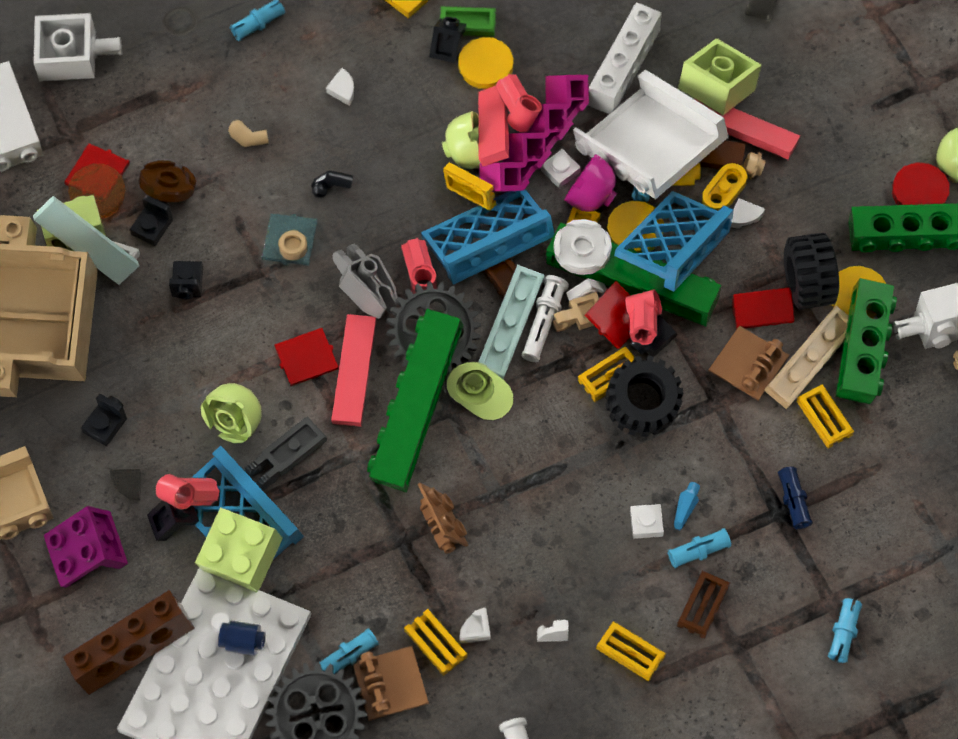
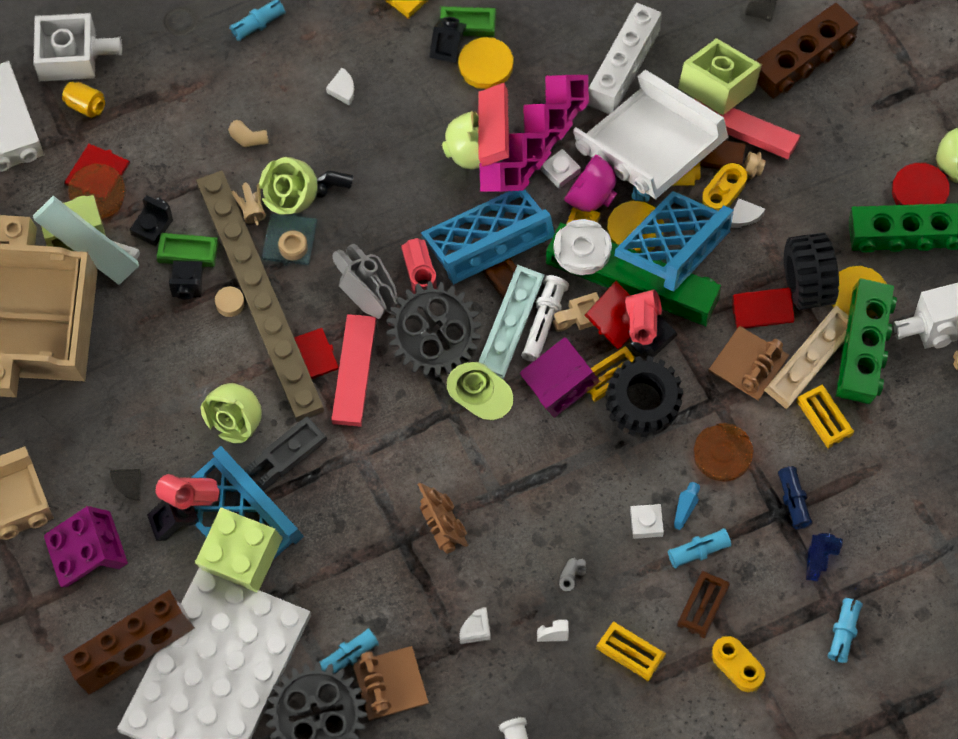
(83, 99): none -> yellow brick
(105, 419): black bracket -> none
(166, 182): reddish brown tile -> none
(187, 248): none -> bright green tile
(229, 301): none -> tan tile
(241, 637): dark blue brick -> none
(252, 208): none -> tan piece
(260, 296): none -> dark tan plate
(288, 185): none -> yellowish green cylinder
(416, 400): green brick -> none
(420, 623): yellow tile -> none
(469, 186): yellow tile -> none
(522, 107): coral piece -> none
(559, 377): none -> magenta bracket
(572, 568): none -> light grey arm
(586, 287): white tile -> none
(723, 452): none -> clear orange tile
(736, 663): none -> yellow plate
(818, 554): none -> clear blue bracket
(832, 23): none -> reddish brown brick

